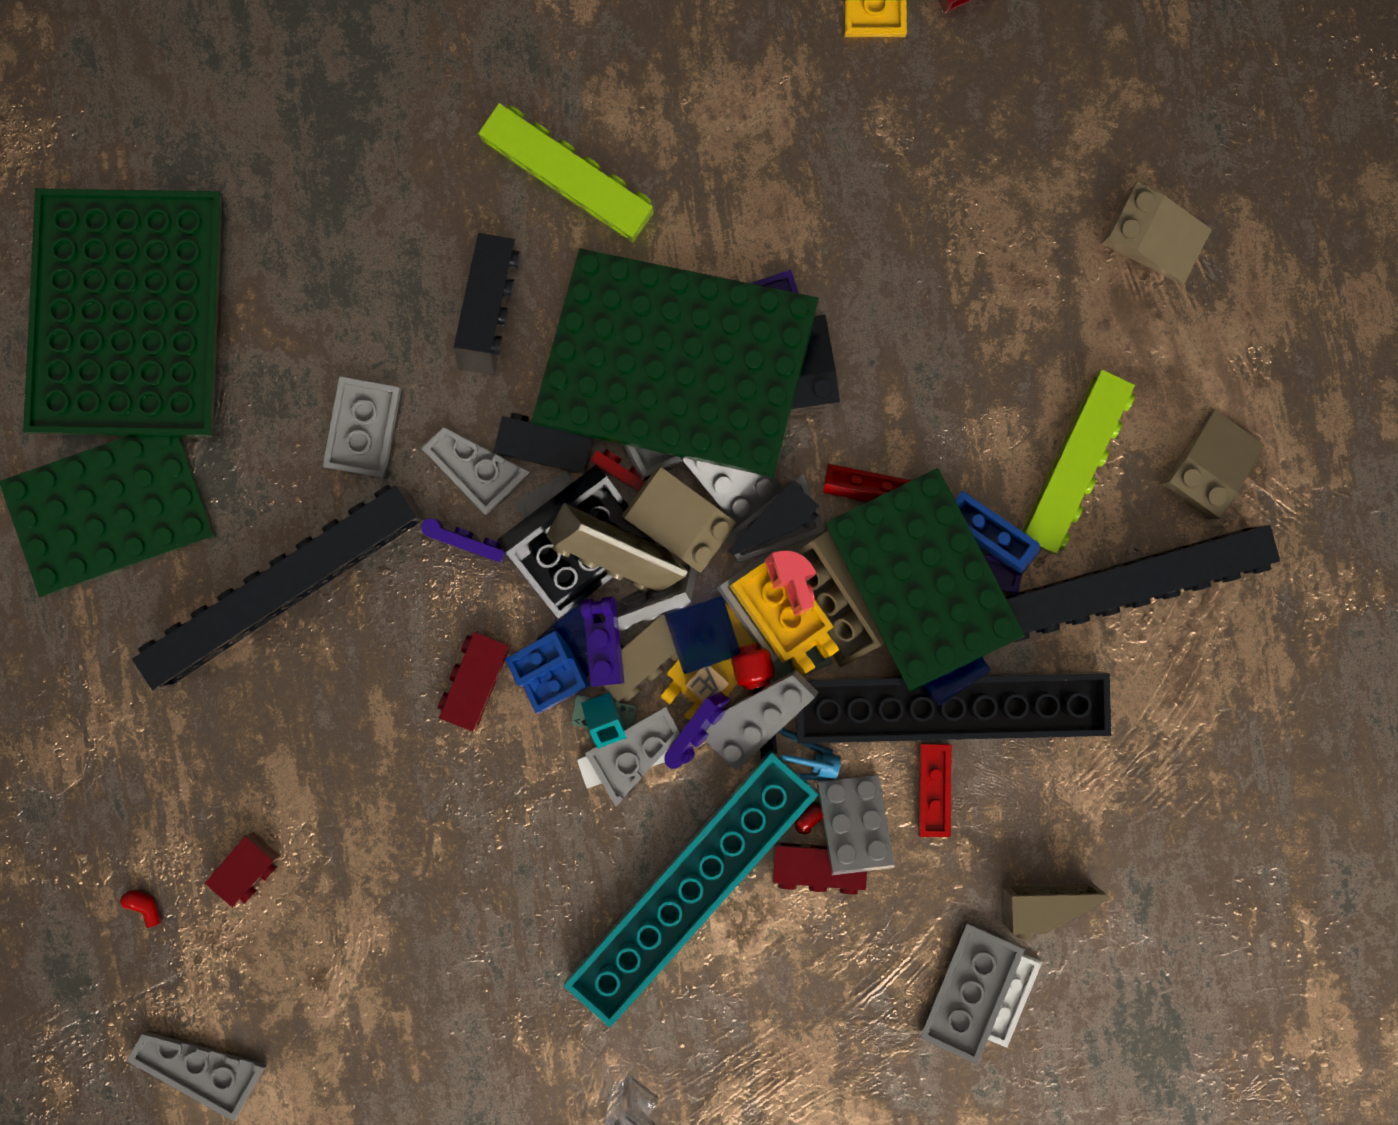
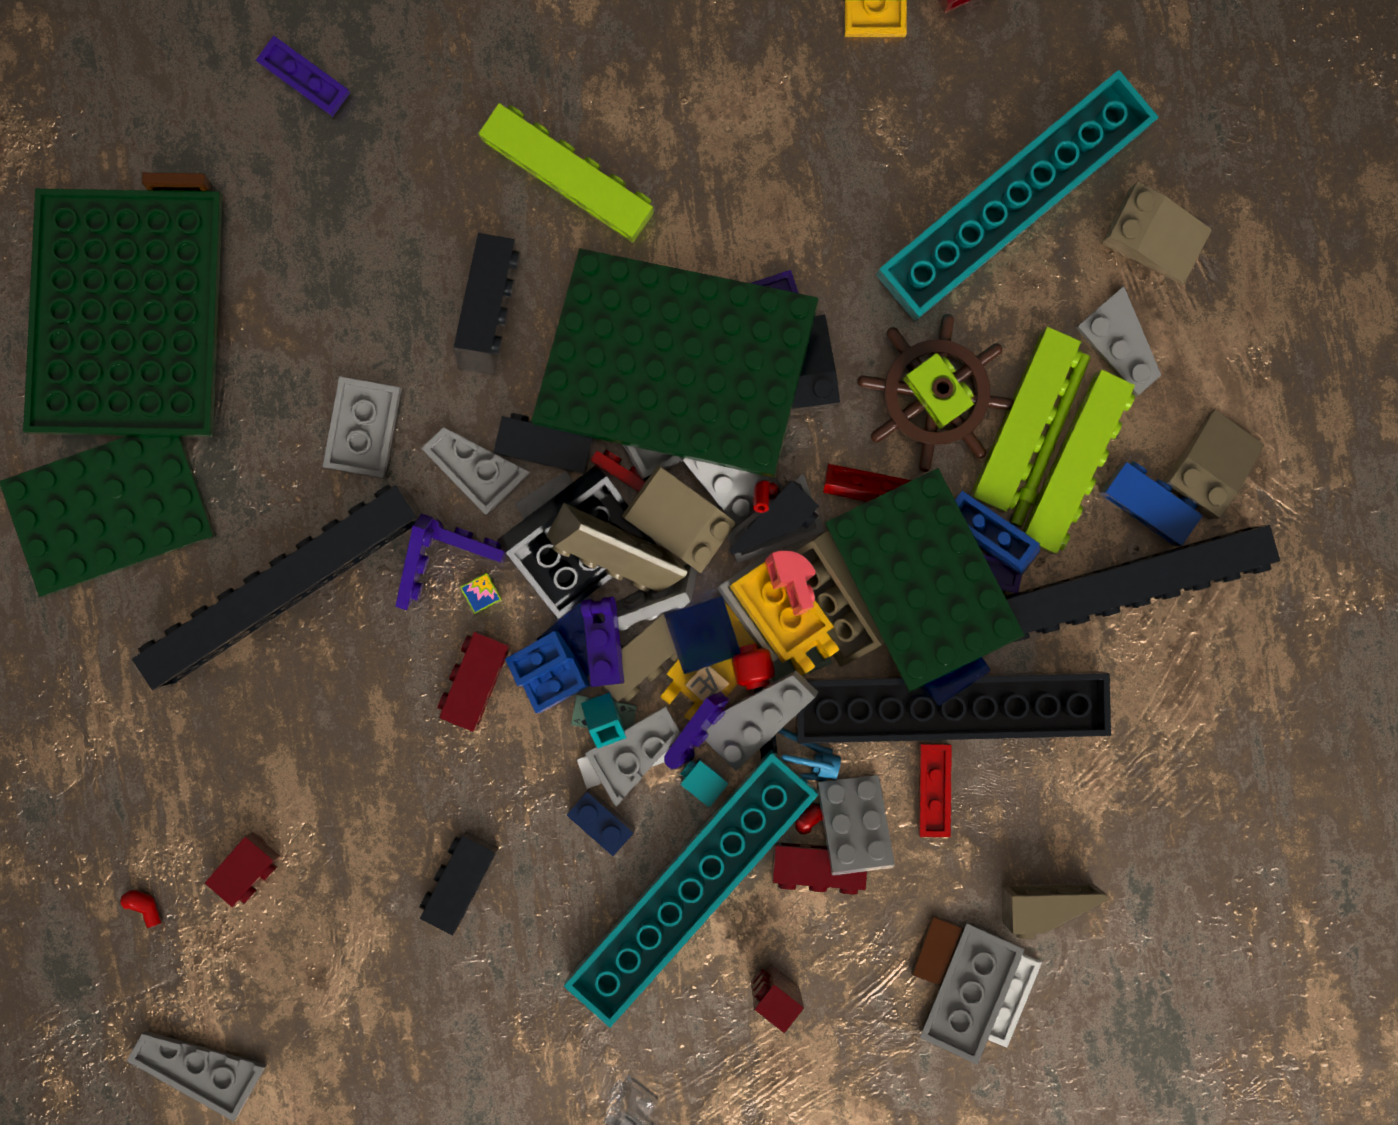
(176, 181): none -> reddish brown tile
(303, 76): none -> dark purple plate
(415, 562): none -> dark purple plate
(457, 882): none -> black brick
(481, 593): none -> tile
(601, 822): none -> dark blue brick
(703, 781): none -> teal brick
(762, 493): none -> red arm
(776, 997): none -> dark red brick
(936, 950): none -> reddish brown tile
(937, 392): none -> reddish brown brick
(1016, 195): none -> teal brick
(1024, 422): none -> lime brick
(1028, 494): none -> lime bar
(1120, 341): none -> light grey wing
(1151, 503): none -> blue brick

